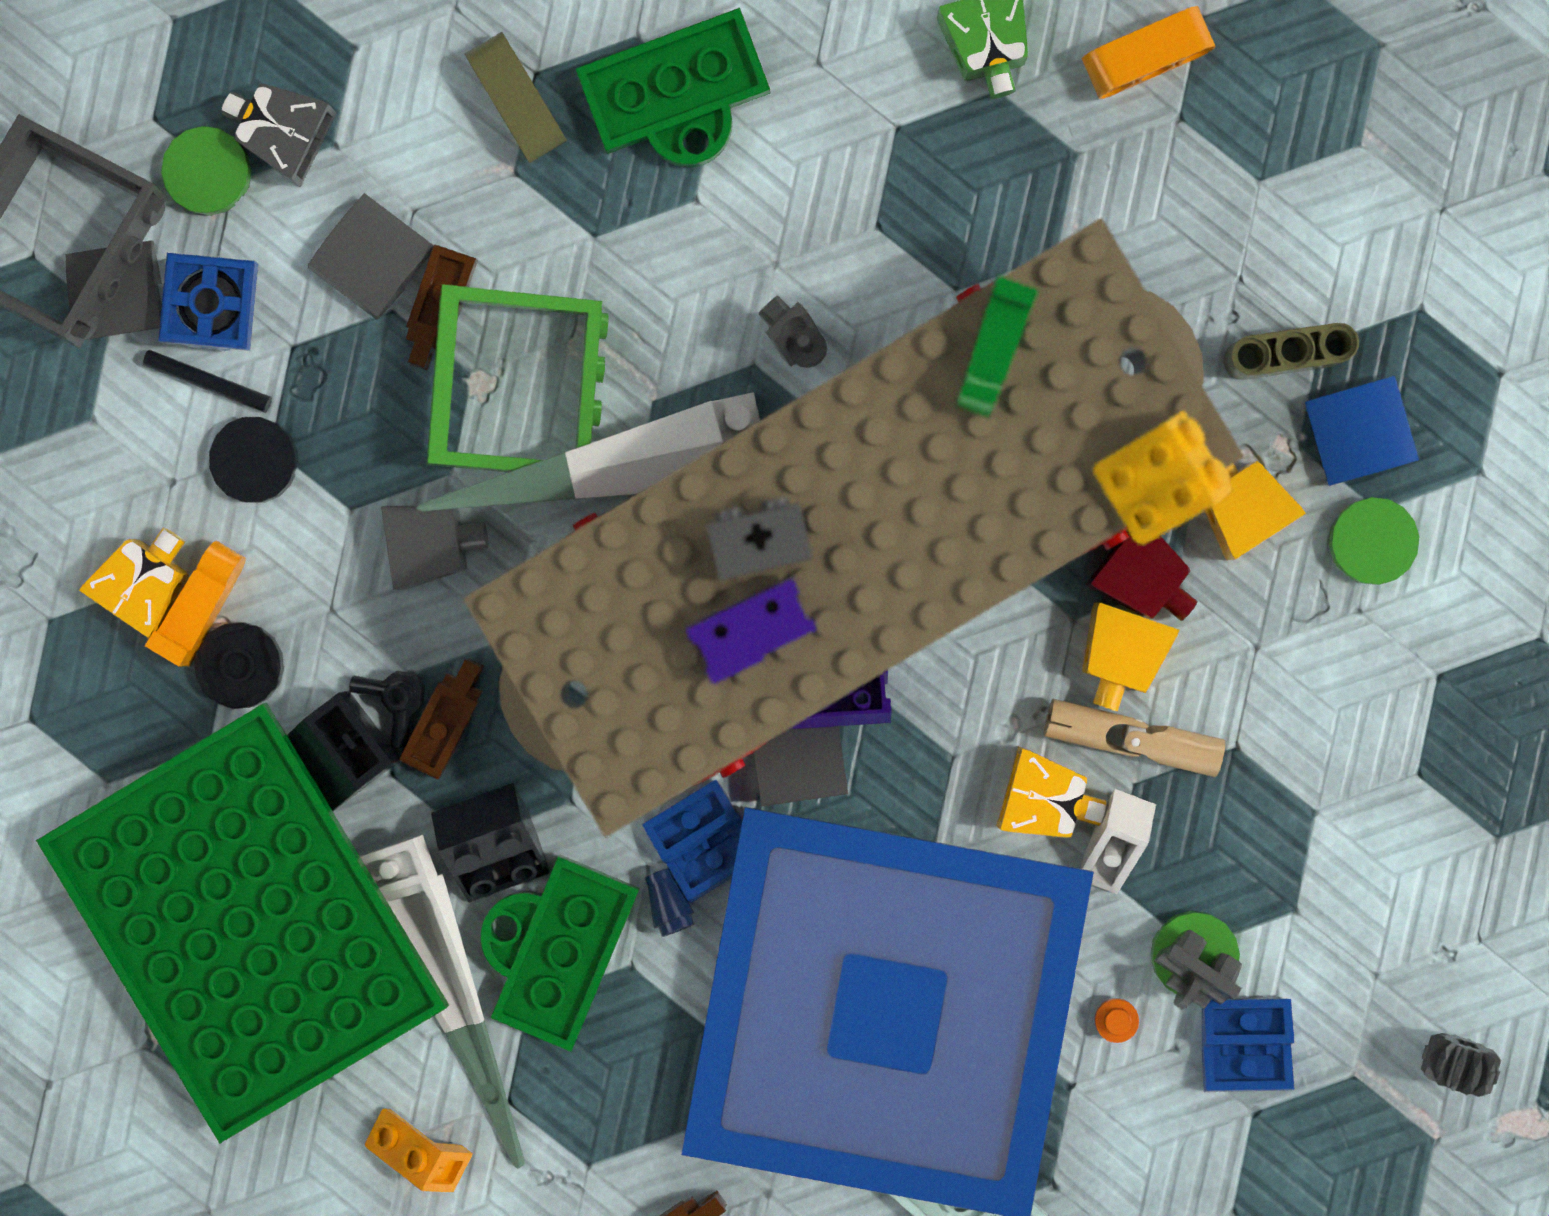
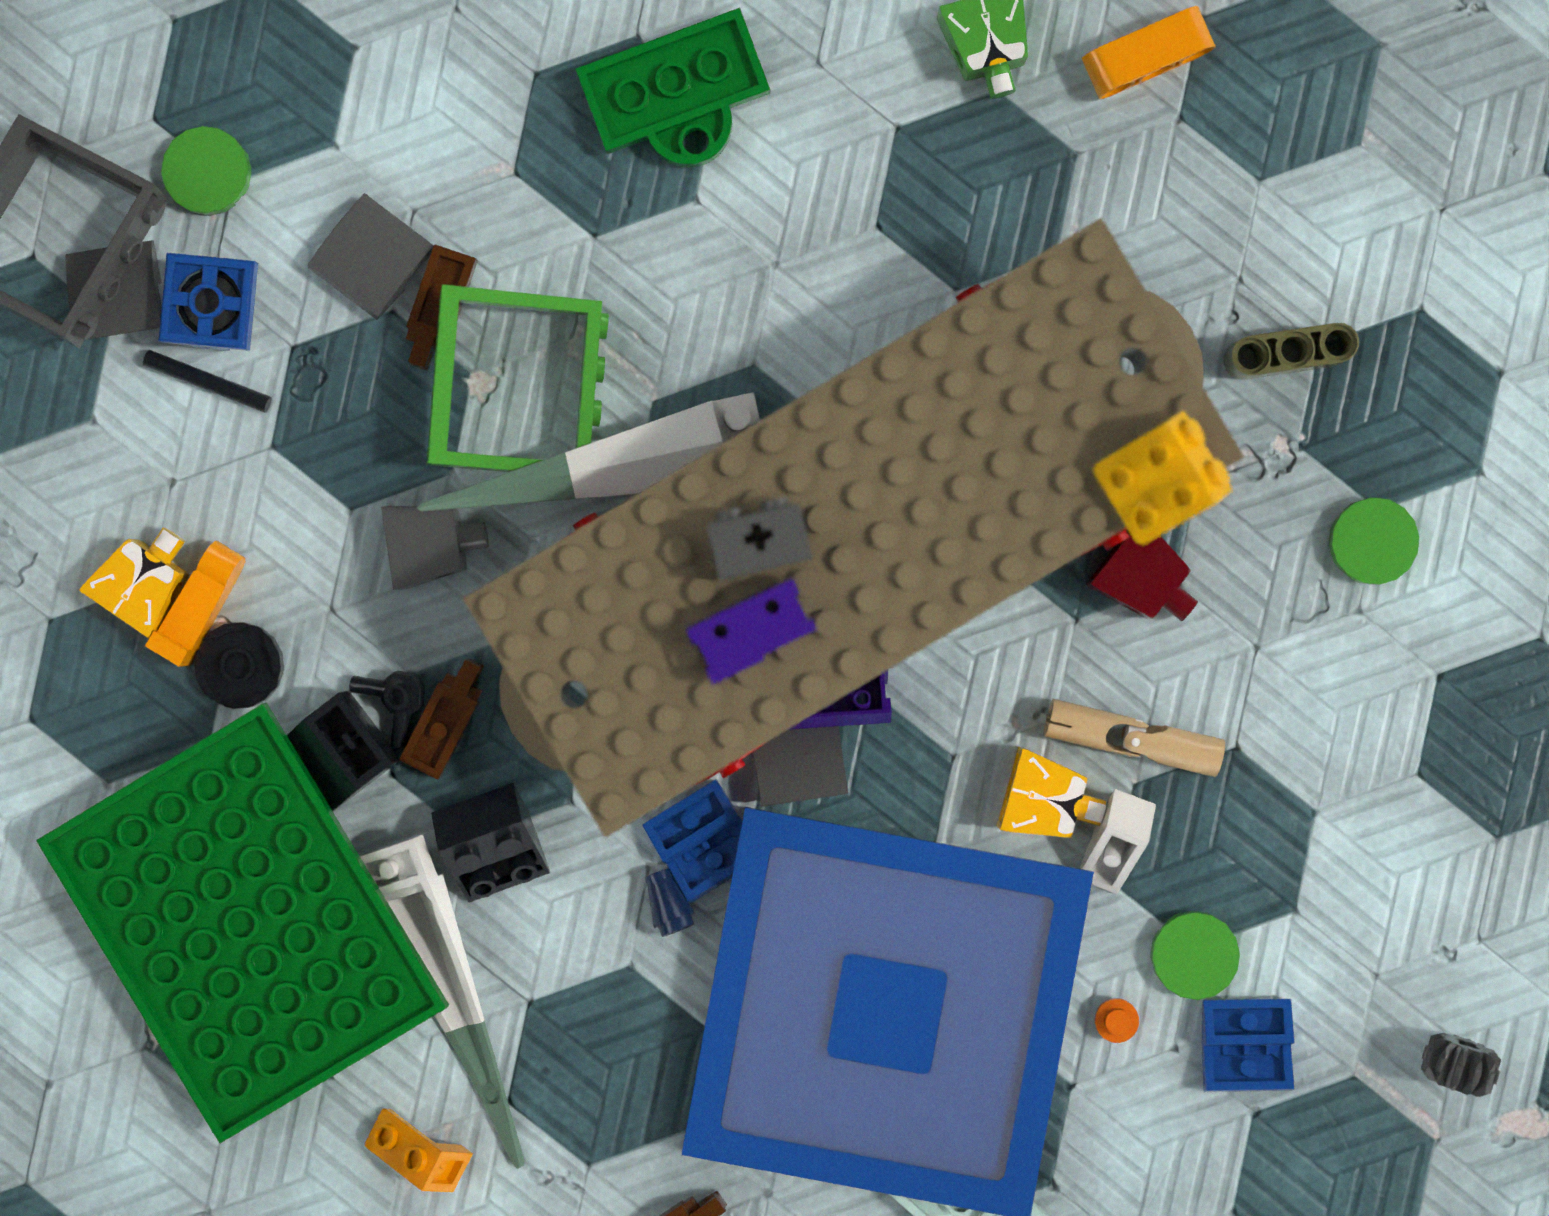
(253, 460): black tile -> none
(281, 128): dark grey torso -> none
(515, 97): olive beam -> none
(557, 950): green plate -> none
(793, 333): dark grey hips -> none
(995, 345): green leg -> none
(1124, 652): yellow torso -> none
(1195, 979): dark grey hips -> none
(1251, 510): yellow torso -> none
(1362, 430): blue slope -> none

